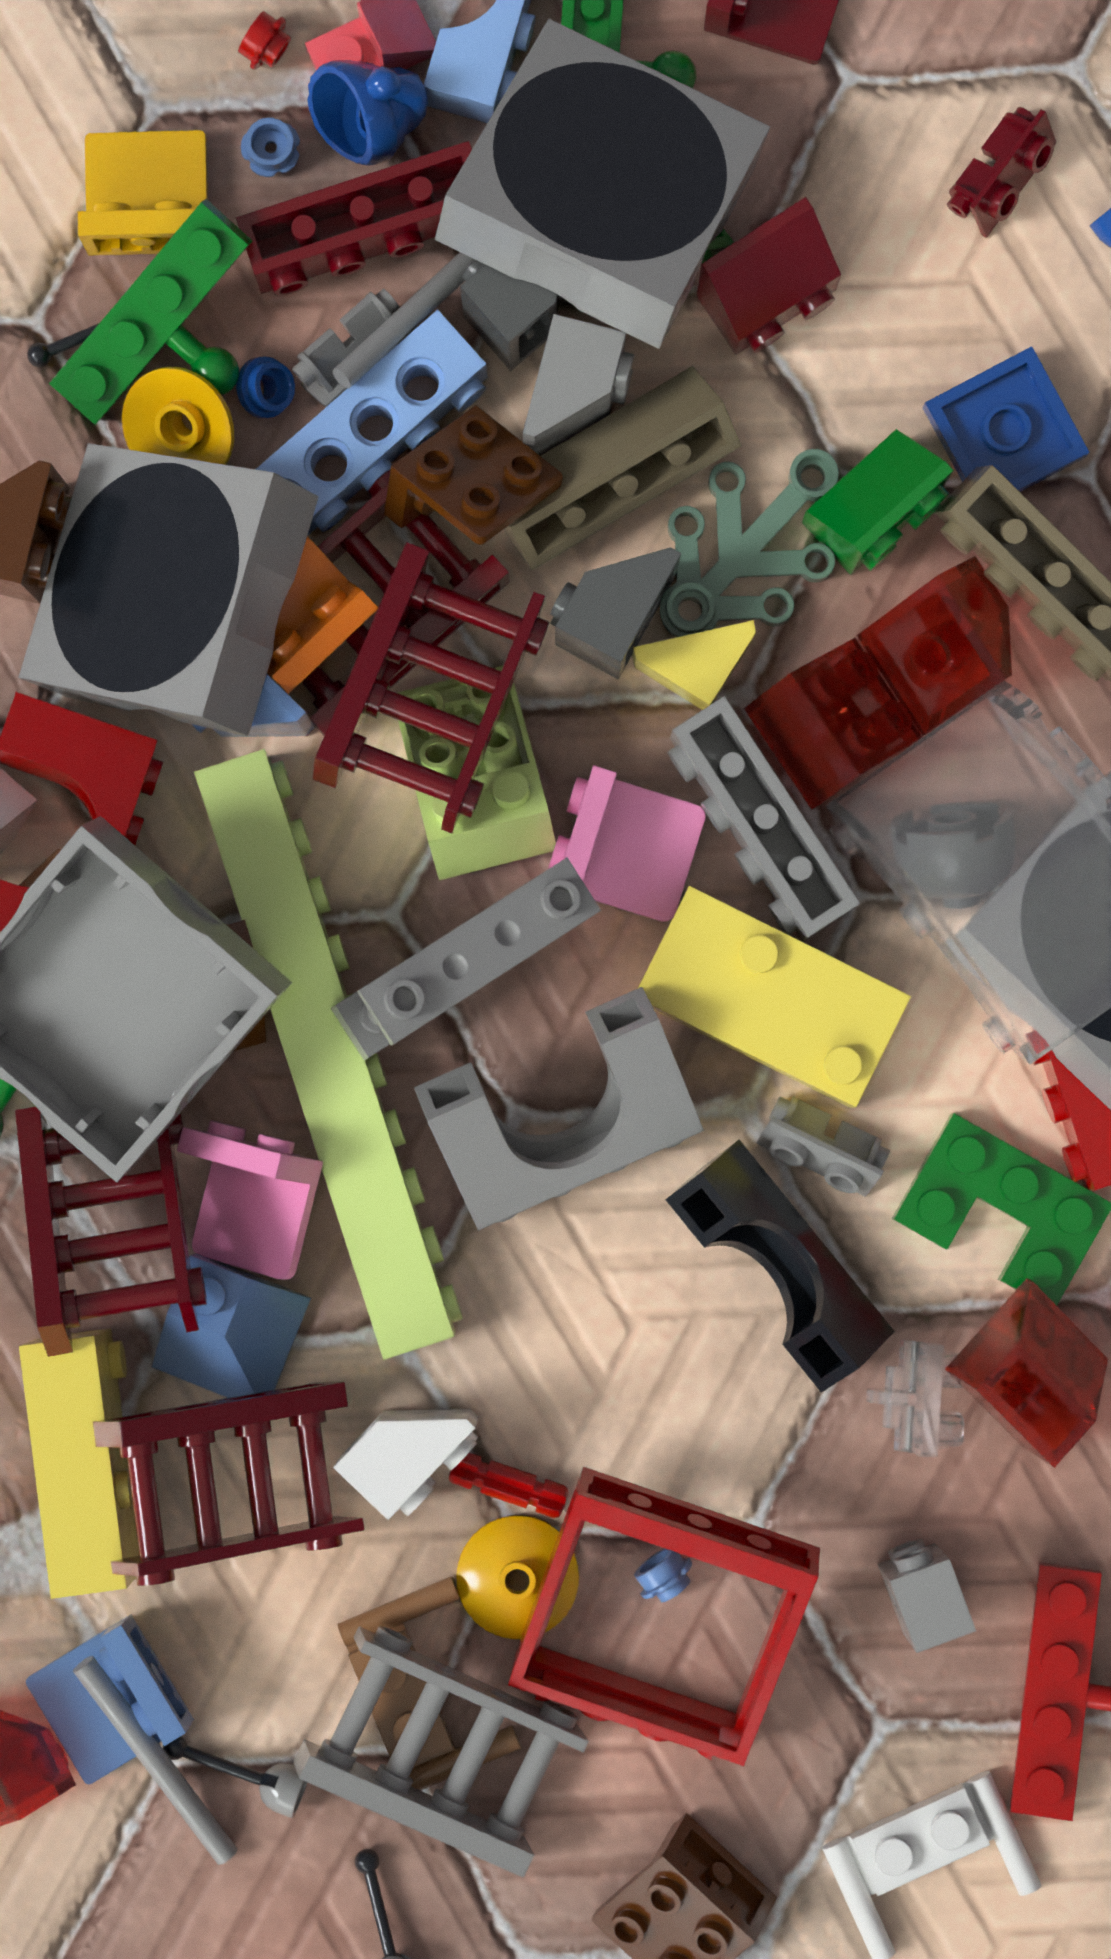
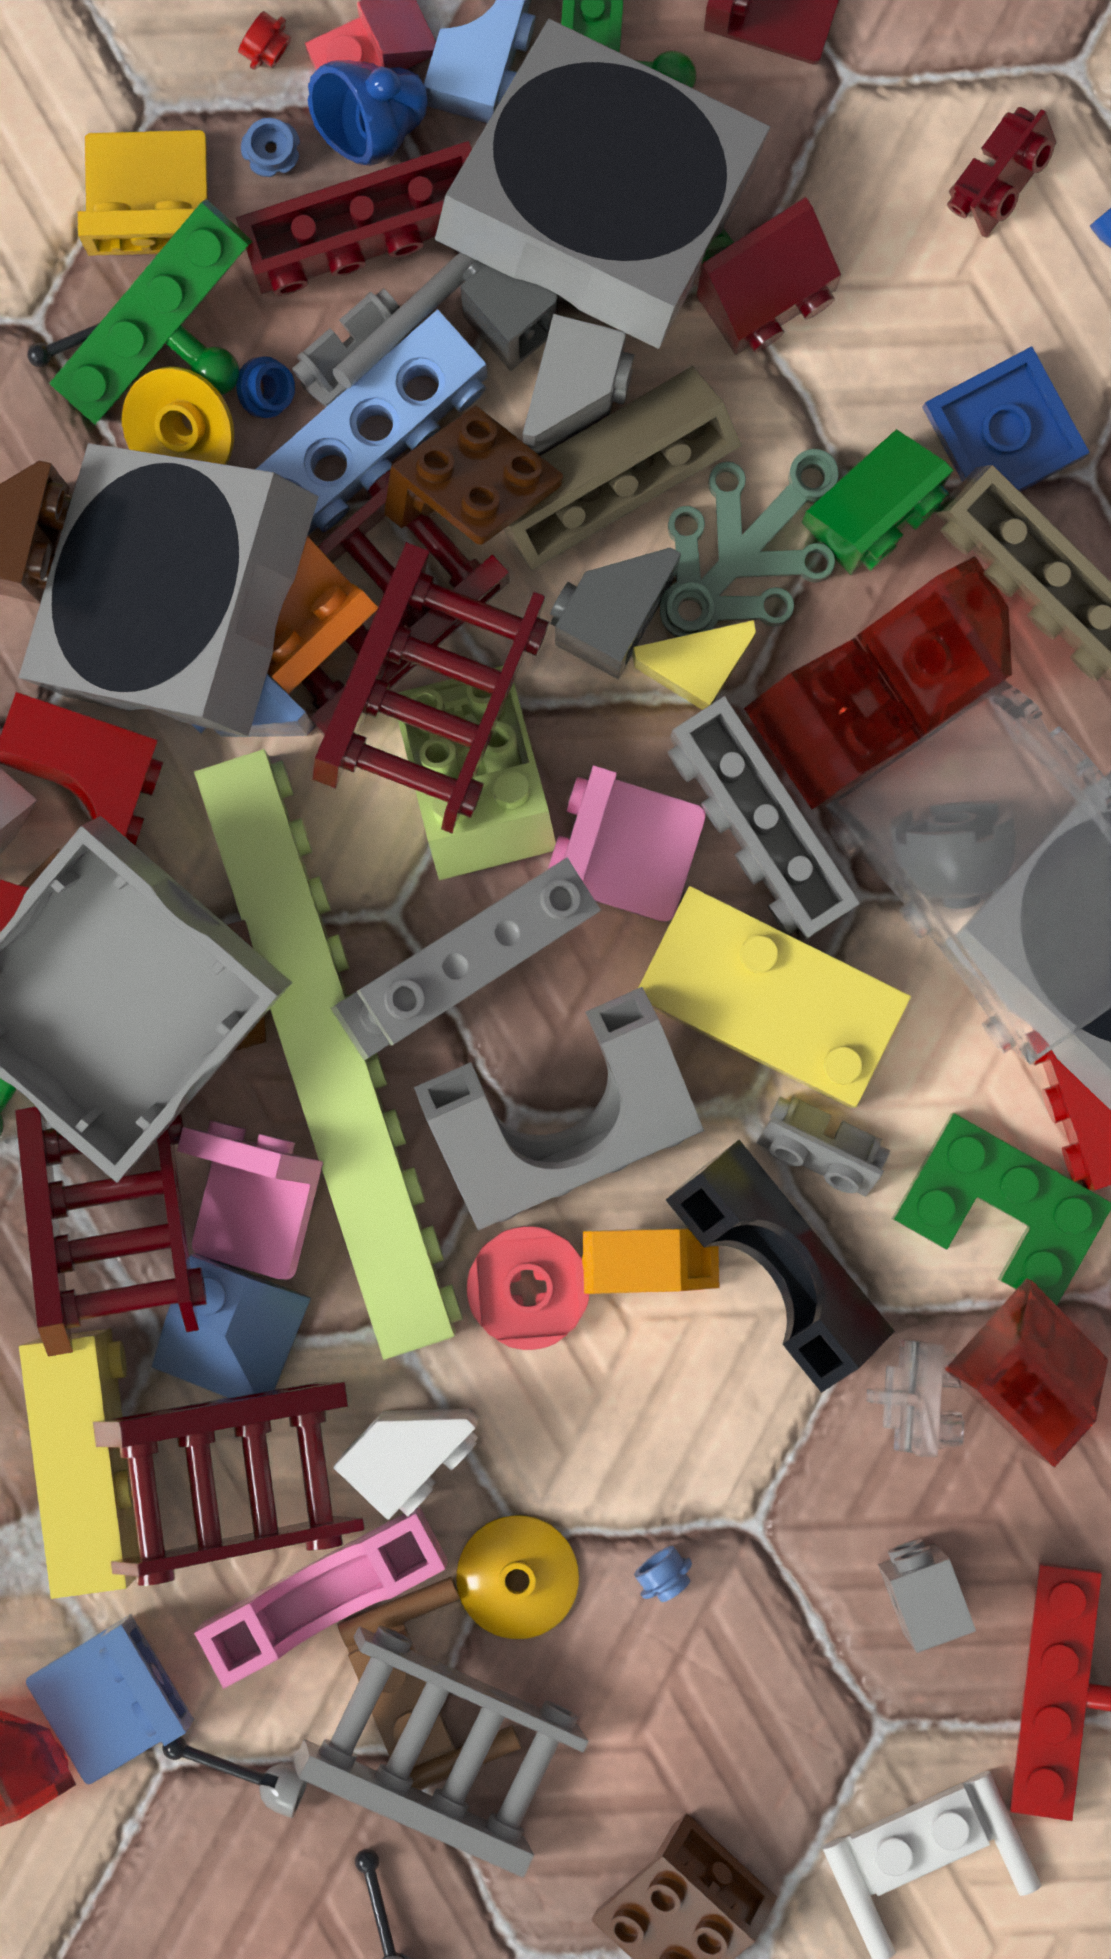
(155, 1760): light grey bar -> none
(319, 1595): none -> bright pink arch
(504, 1313): none -> coral plate
(510, 1485): red axle -> none
(647, 1261): none -> light orange slope
(699, 1535): red window -> none

